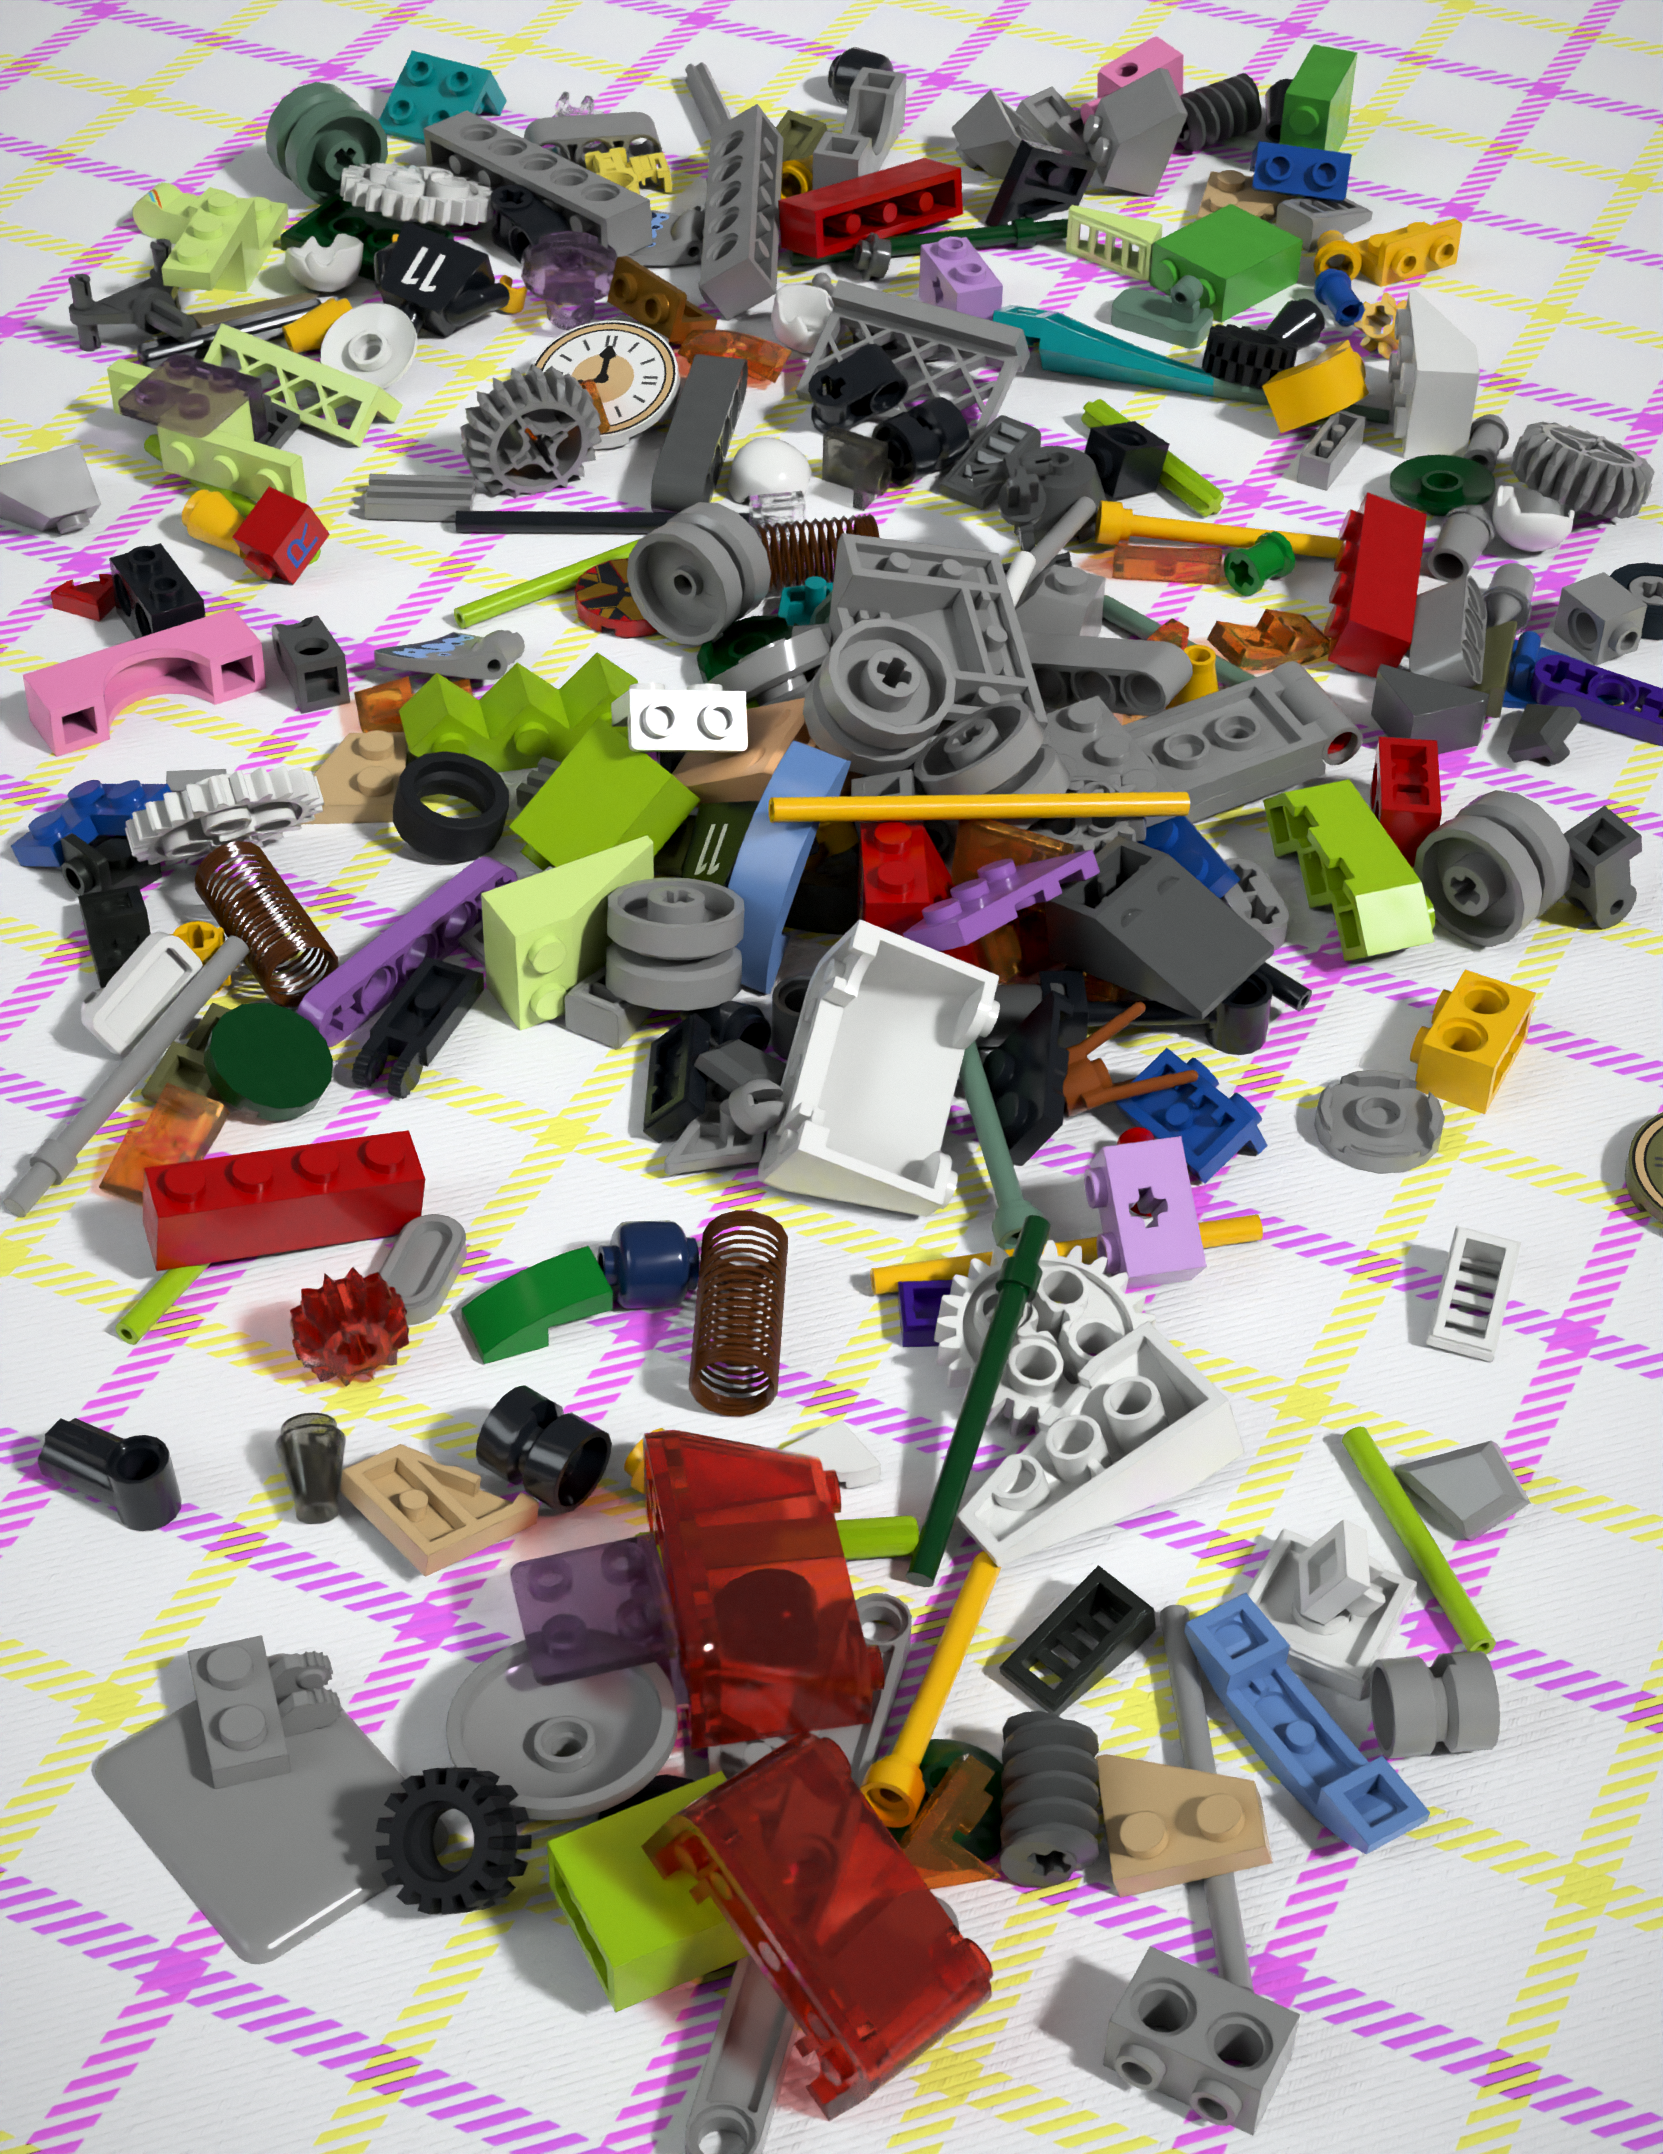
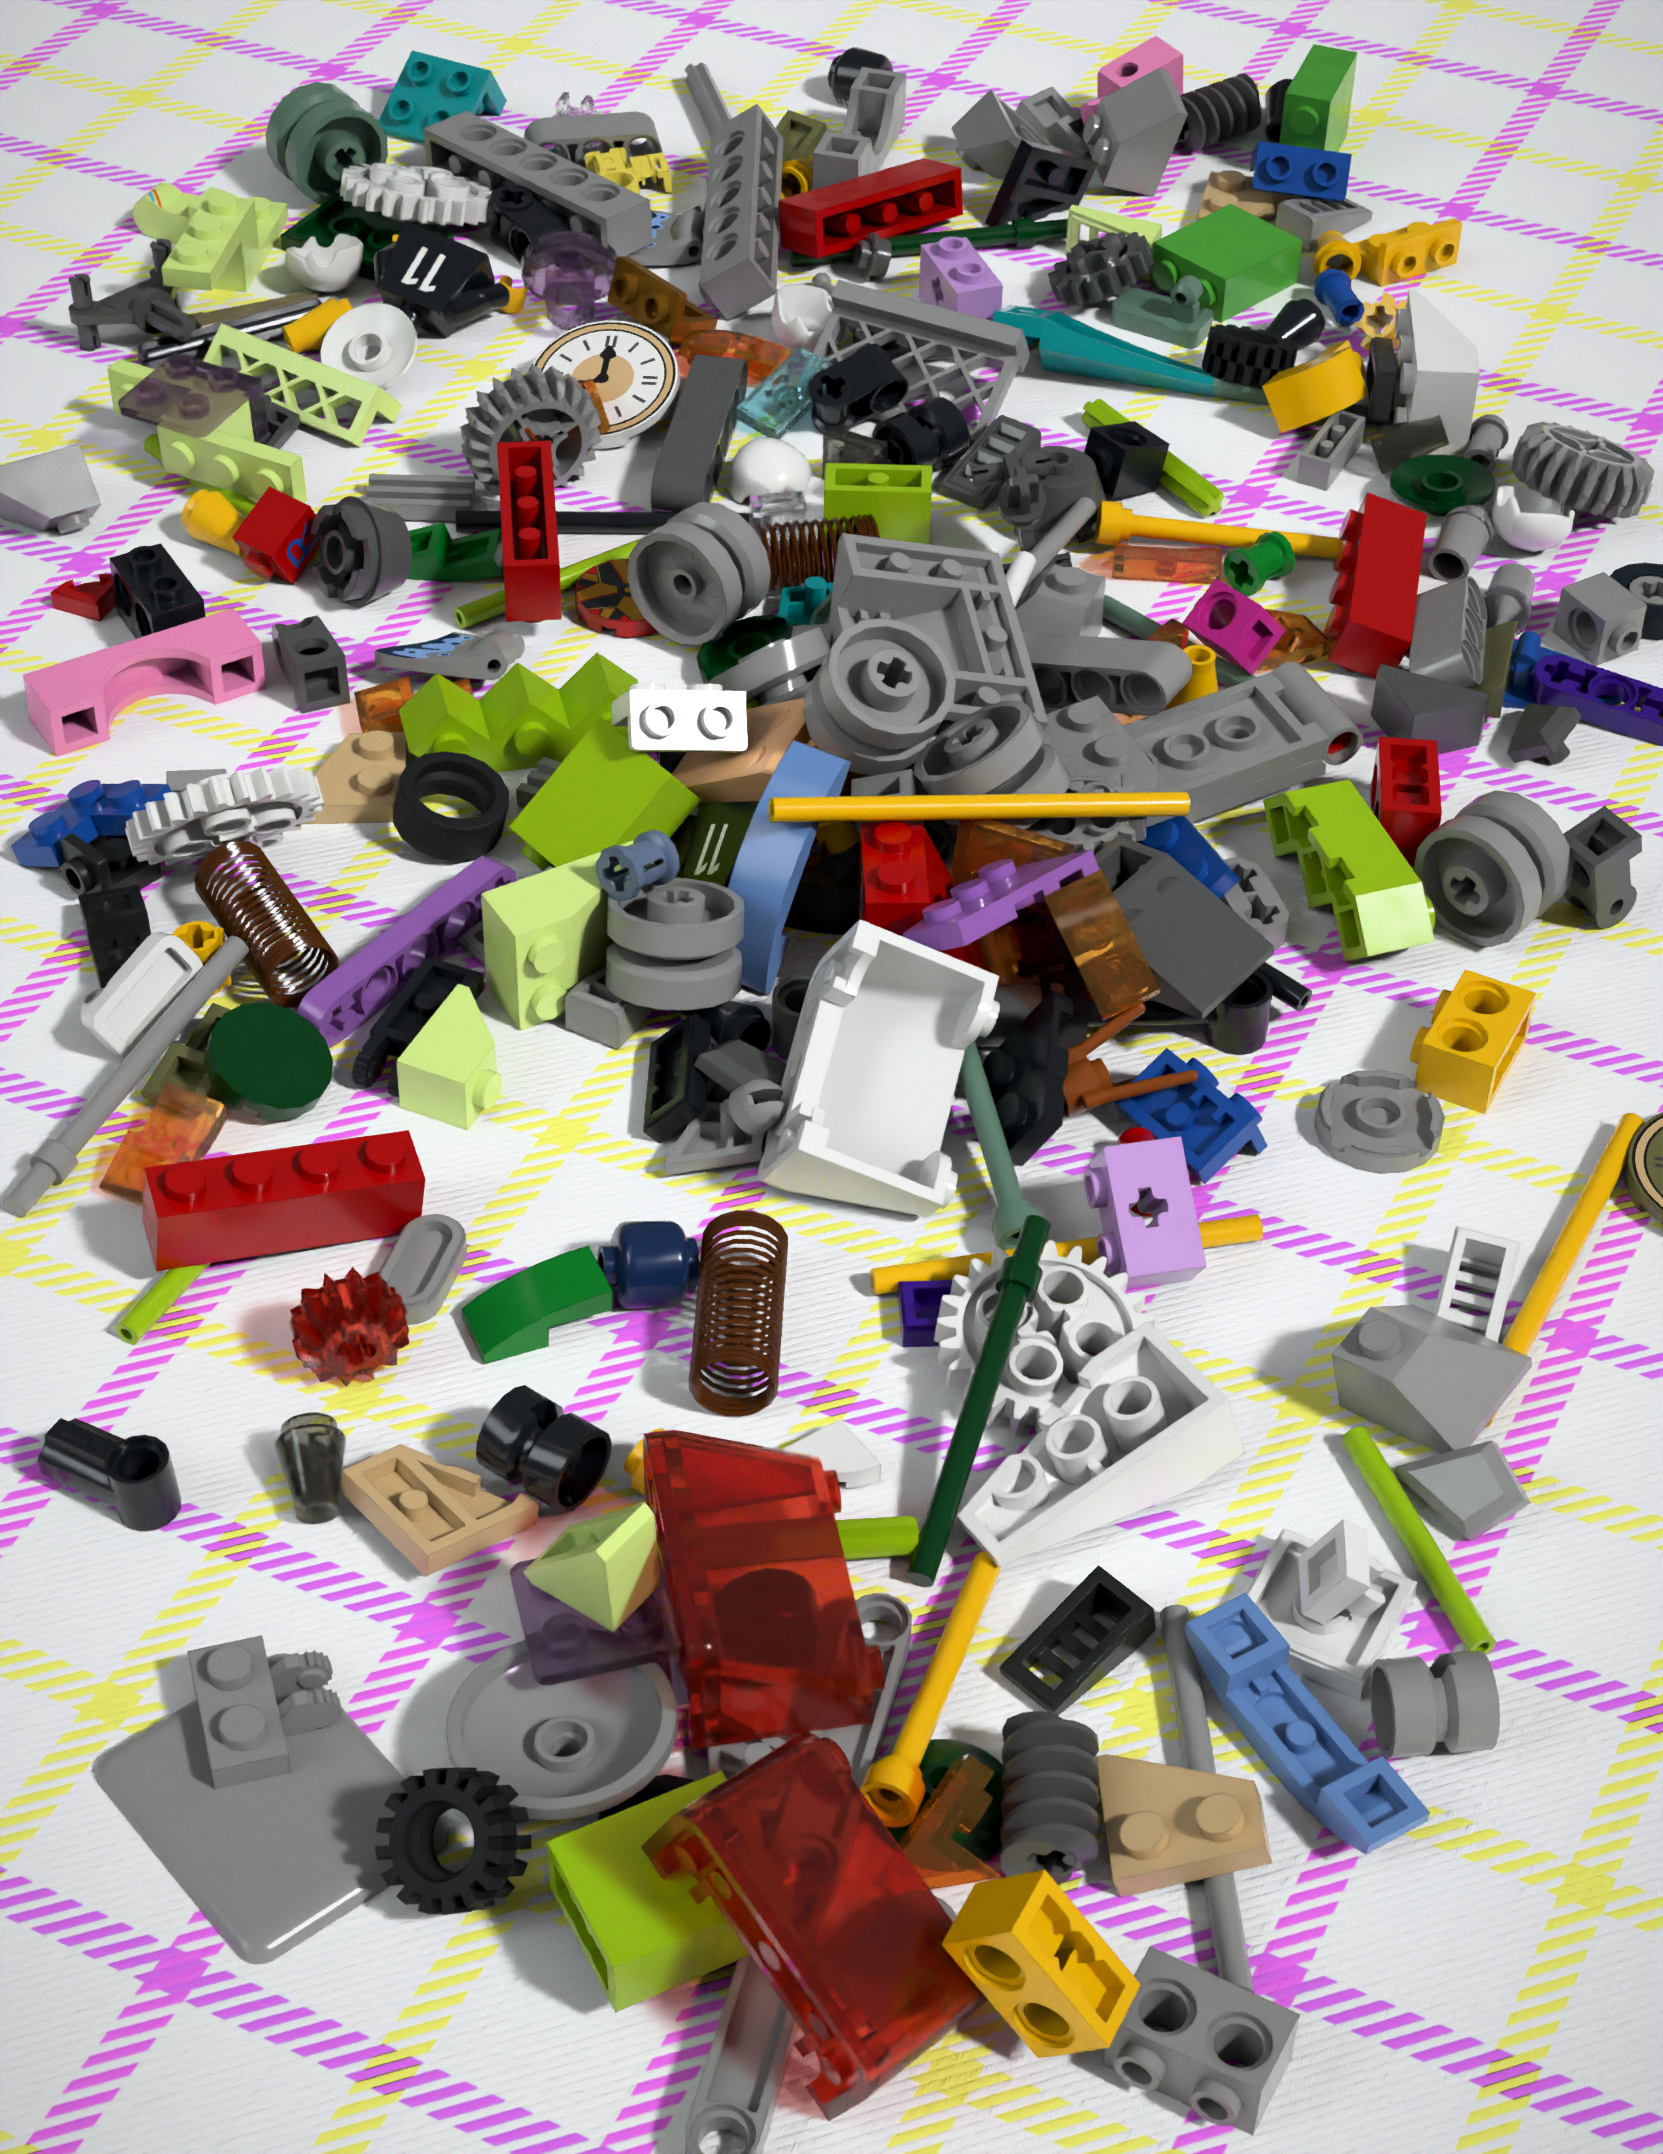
(361, 550): none -> dark grey cone
(450, 1064): none -> yellowish green slope
(452, 560): none -> green slope
(529, 531): none -> red brick
(602, 1565): none -> yellowish green slope
(637, 865): none -> sand blue bush
(783, 395): none -> clear light blue plate
(890, 492): none -> lime brick
(1041, 1964): none -> yellow brick
(1101, 268): none -> dark grey gear
(1102, 944): none -> clear orange slope
(1234, 626): none -> dark pink brick
(1380, 378): none -> dark grey tile
(1407, 441): none -> clear smoke cone
(1424, 1376): none -> light grey slope
(1572, 1237): none -> yellow piece

